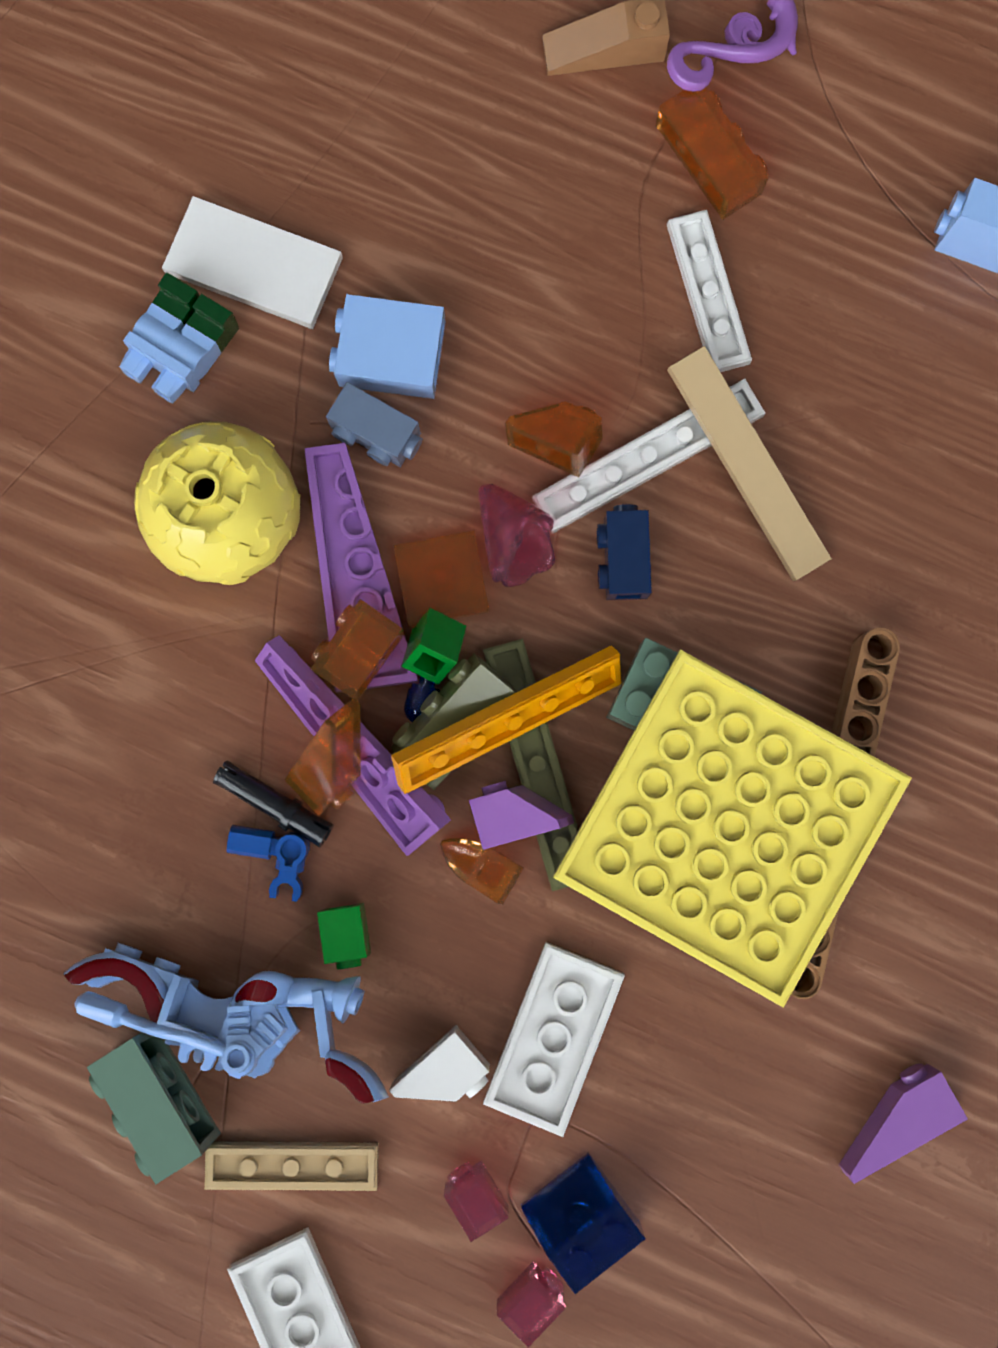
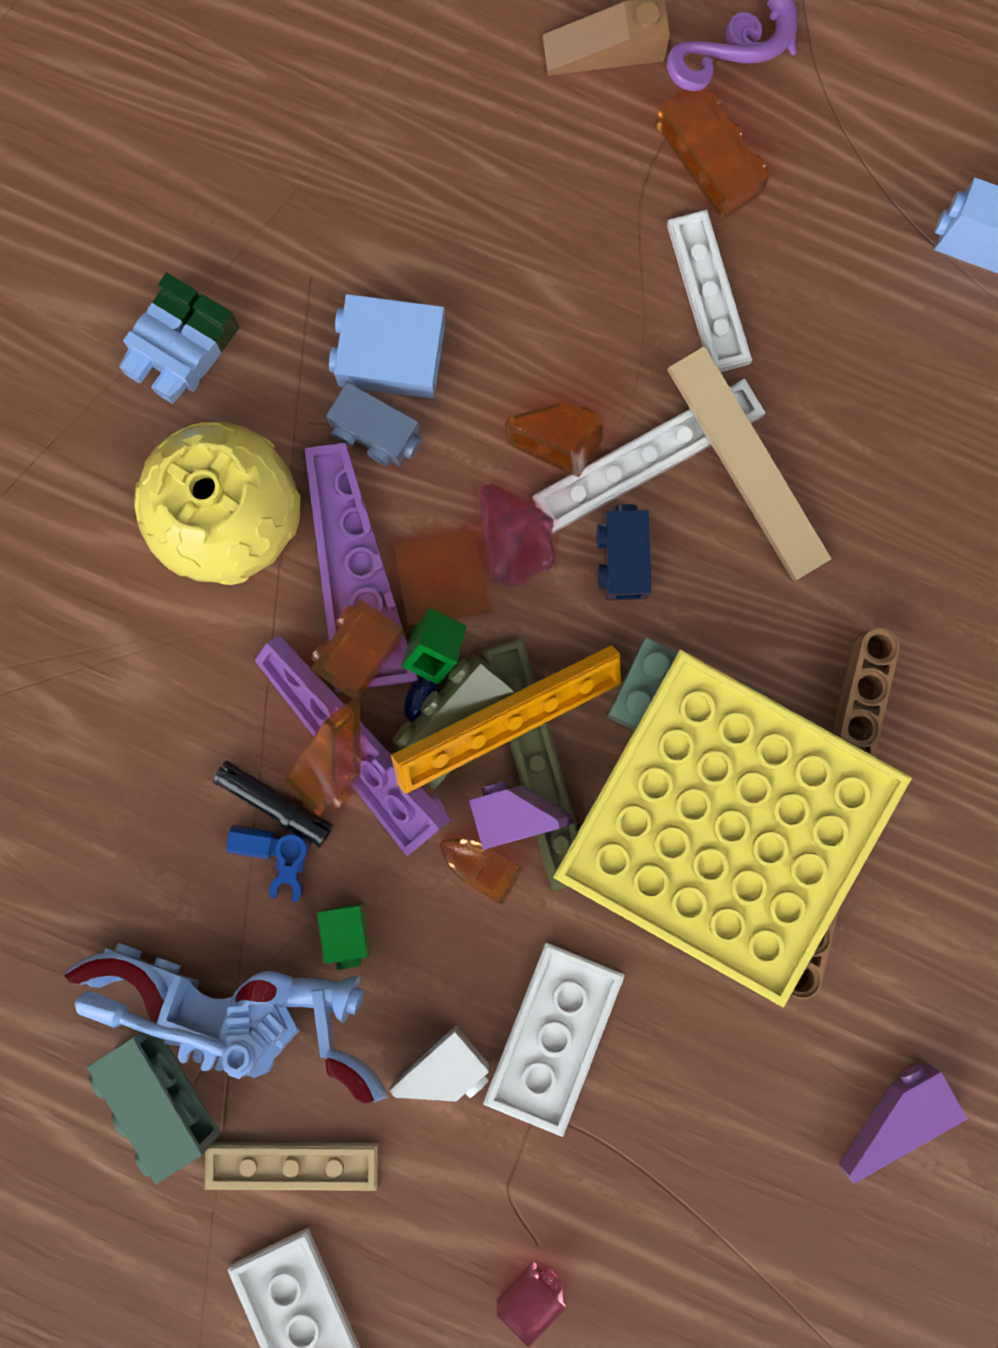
(252, 262): white tile -> none
(475, 1199): clear pink brick -> none
(582, 1223): clear blue slope -> none

